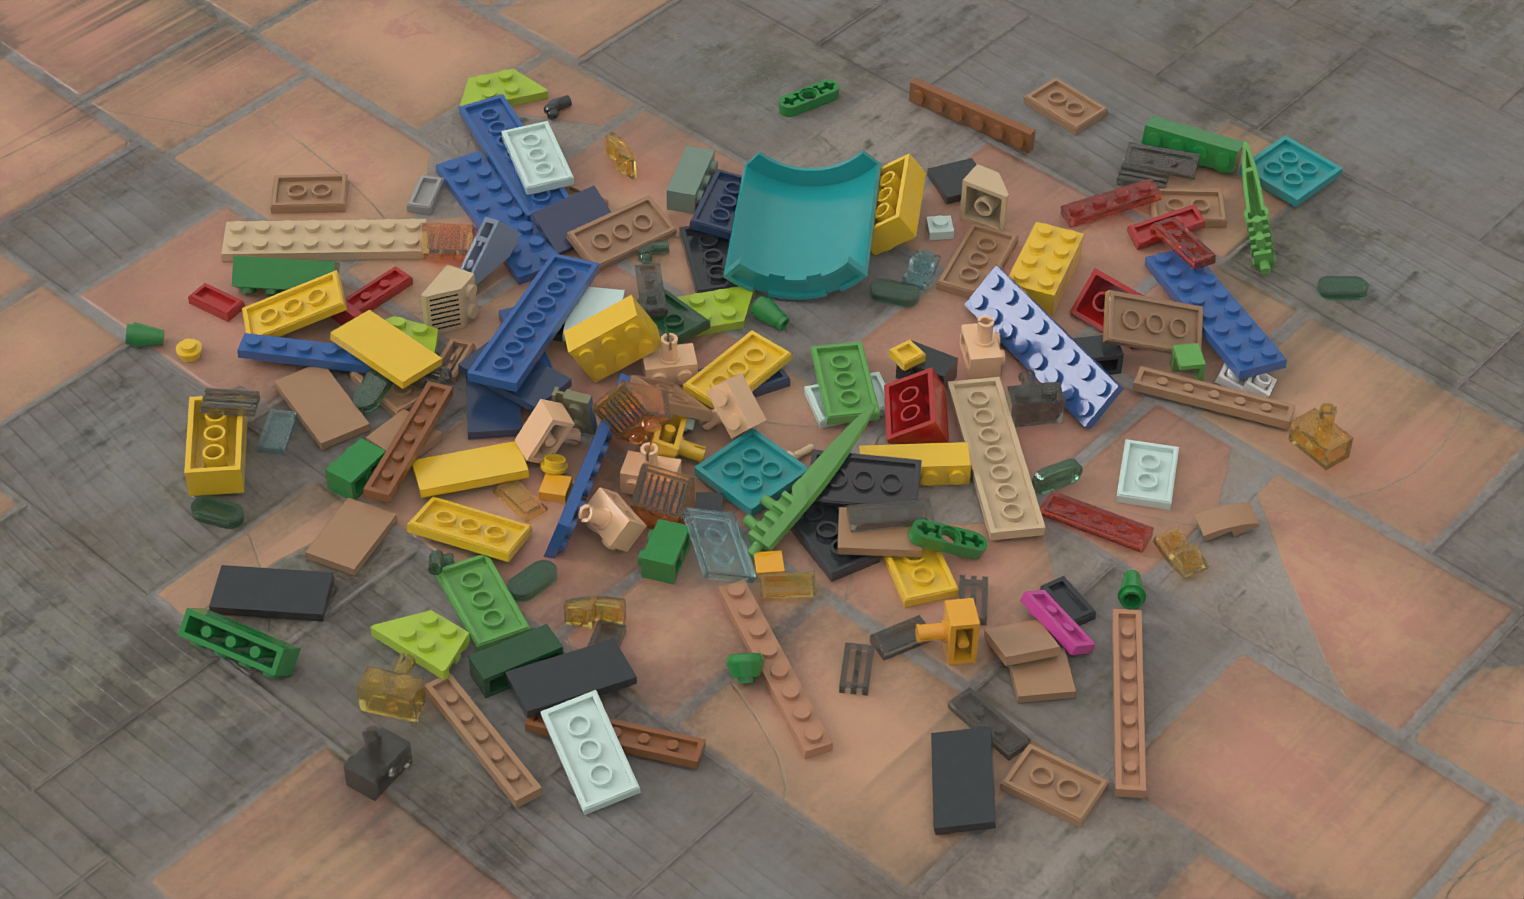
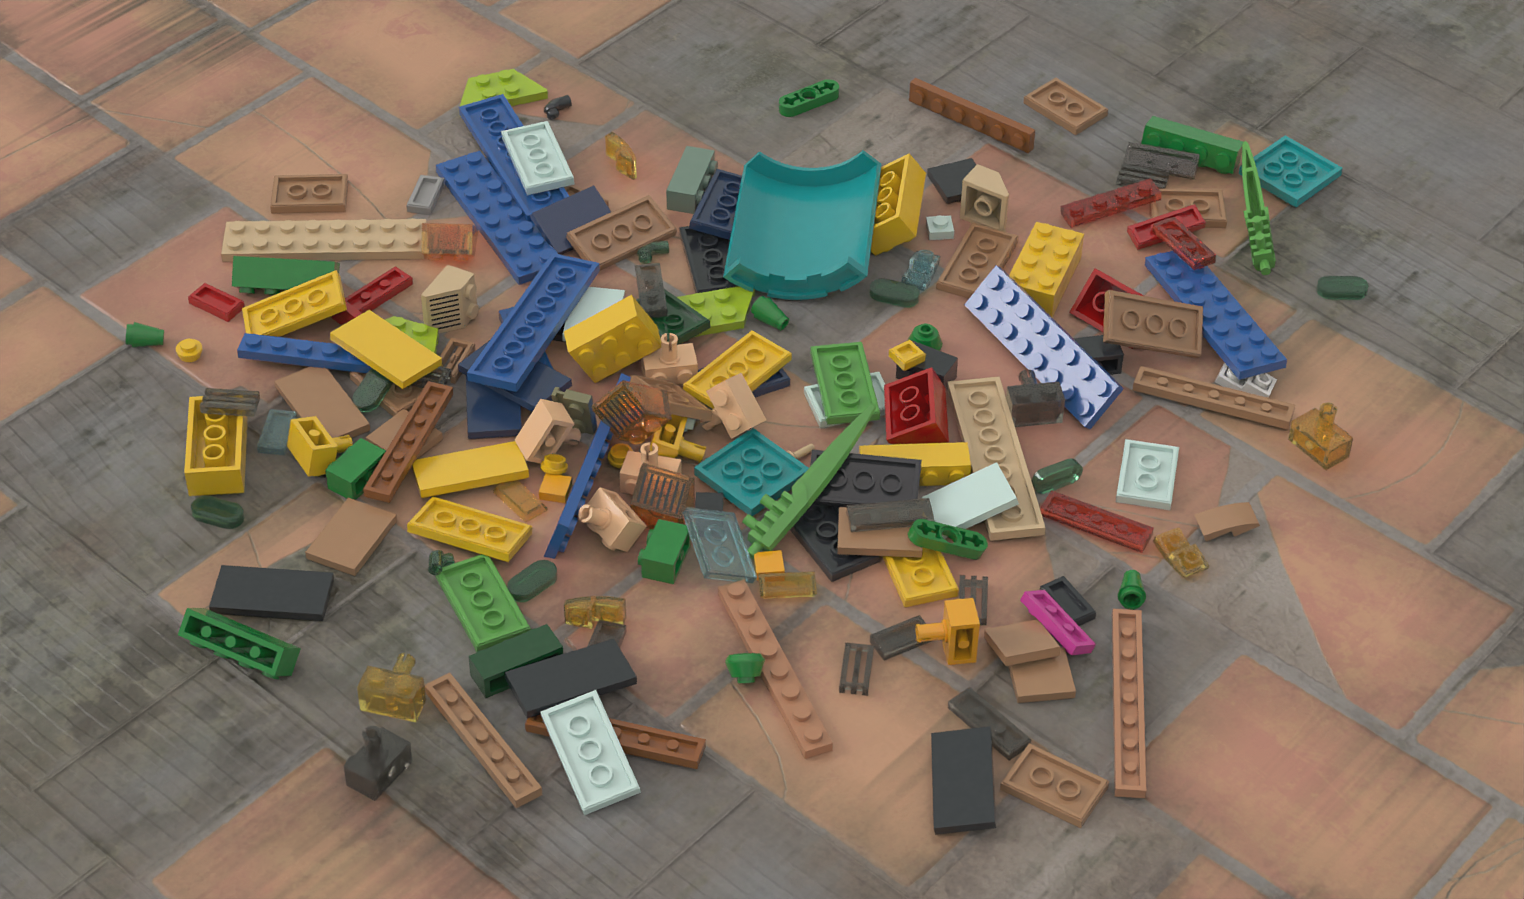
(313, 445): none -> yellow brick
(427, 638): lime wing -> none
(490, 248): sand blue slope -> none
(618, 454): none -> yellow plate
(926, 335): none -> green cone
(972, 498): none -> light aqua tile
(981, 348): light nougat brick -> none
(1188, 358): bright green panel -> none

